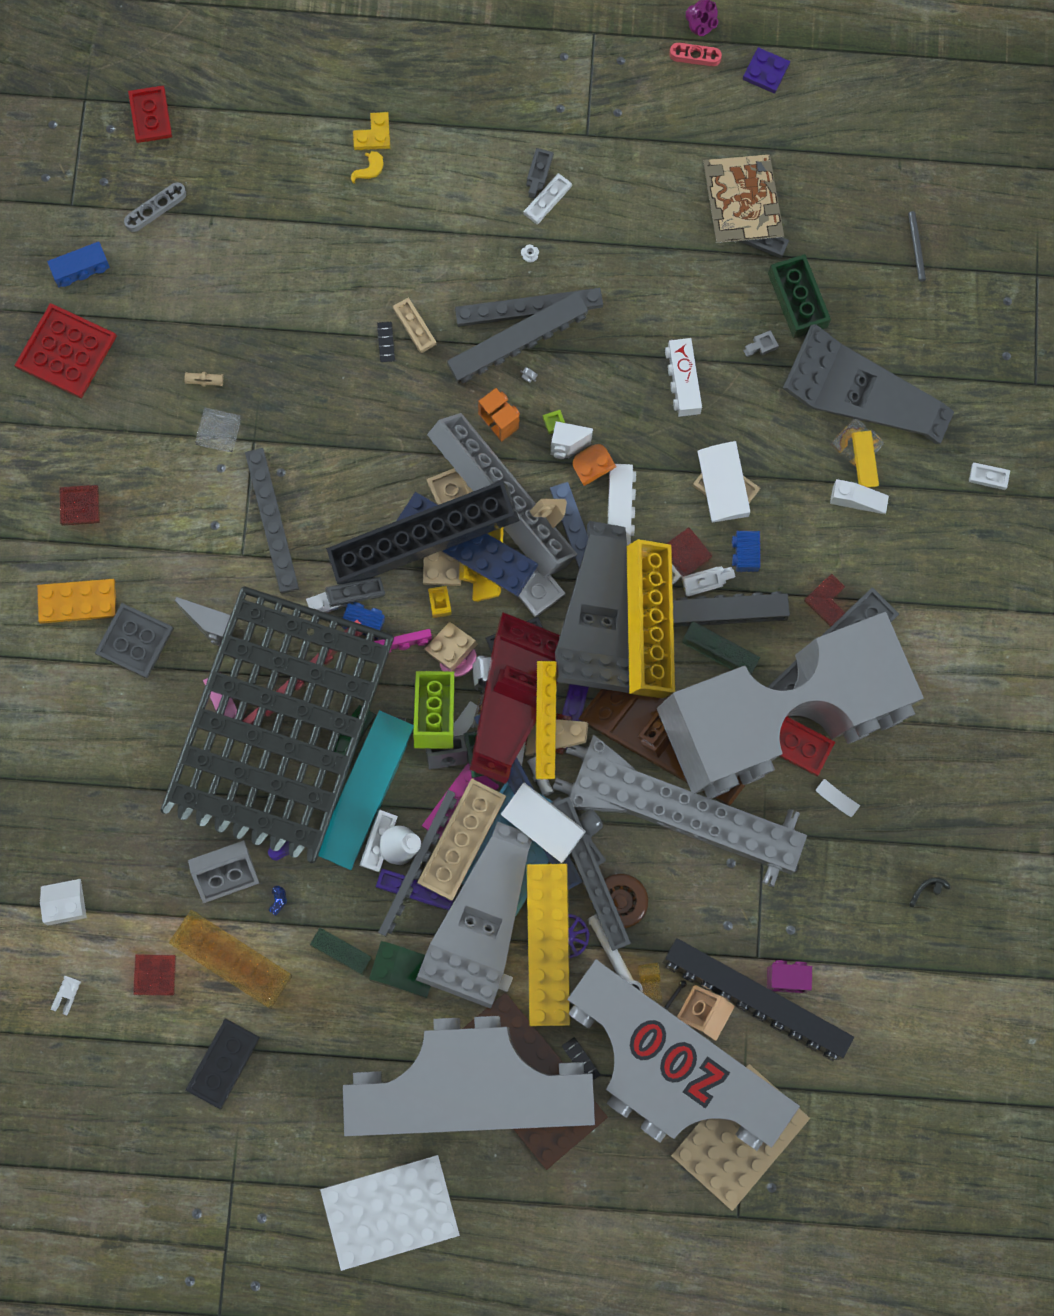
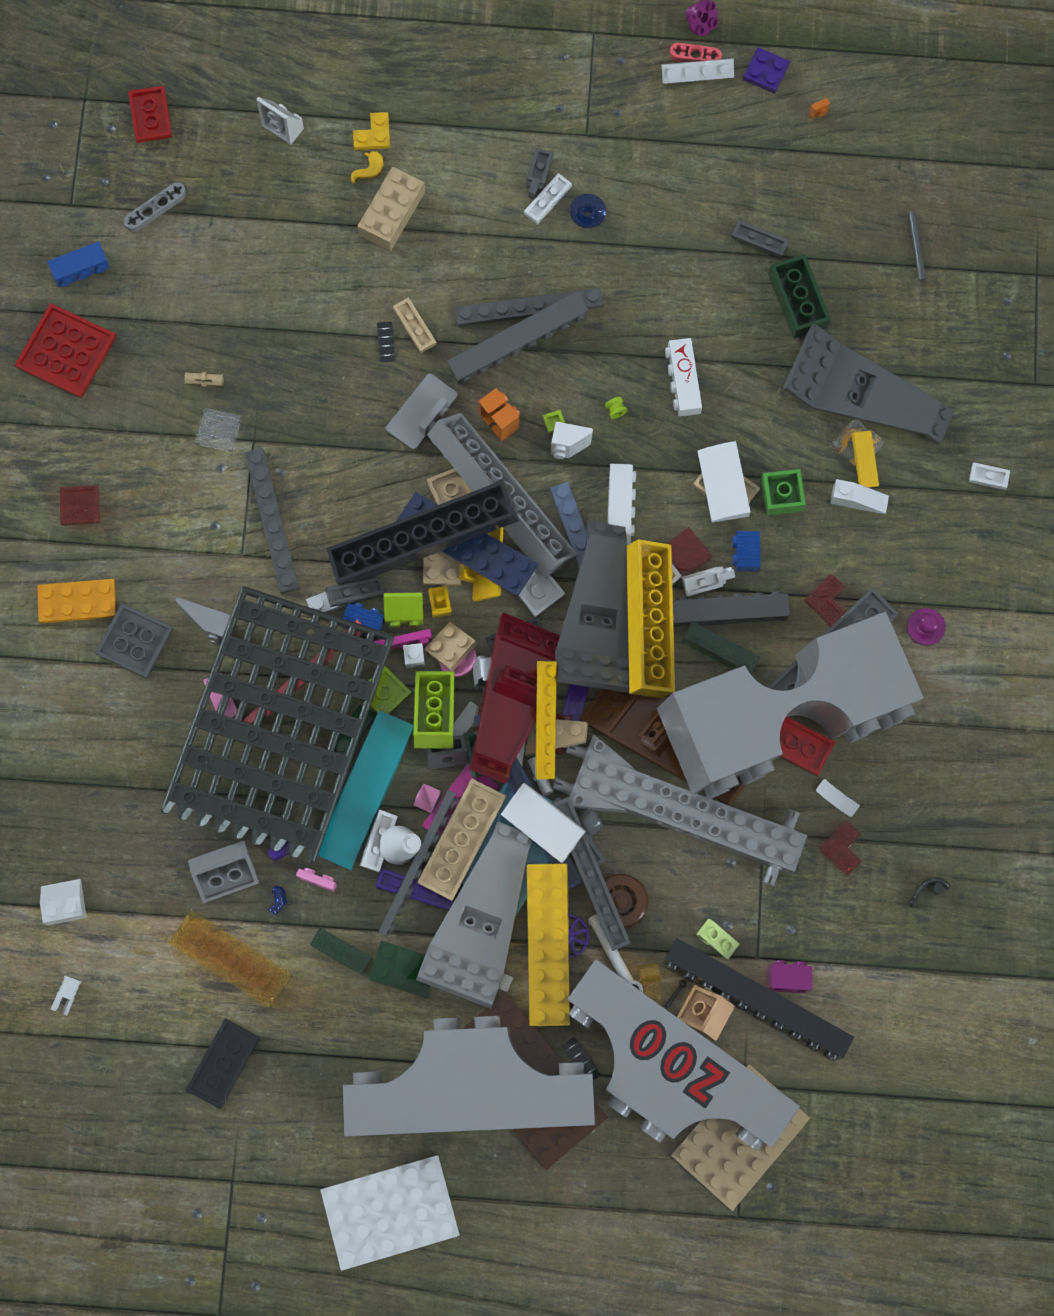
(154, 975): clear red plate -> none
(279, 120): none -> white slope
(309, 876): none -> bright pink plate
(389, 693): none -> lime plate
(391, 208): none -> tan brick
(403, 609): none -> lime slope
(413, 656): none -> white brick
(421, 411): none -> light grey bracket
(427, 798): none -> bright pink slope
(528, 375): light grey plate -> none
(530, 257): white plate -> none
(551, 509): tan slope -> none
(591, 204): none -> clear blue dish
(593, 463): orange slope -> none
(616, 407): none -> lime wheel
(697, 70): none -> white plate
(717, 938): none -> yellowish green plate
(743, 198): sticker -> none
(763, 343): light grey plate -> none
(782, 492): none -> bright green brick
(819, 108): none -> orange plate
(837, 848): none -> clear red plate
(926, 627): none -> magenta plate

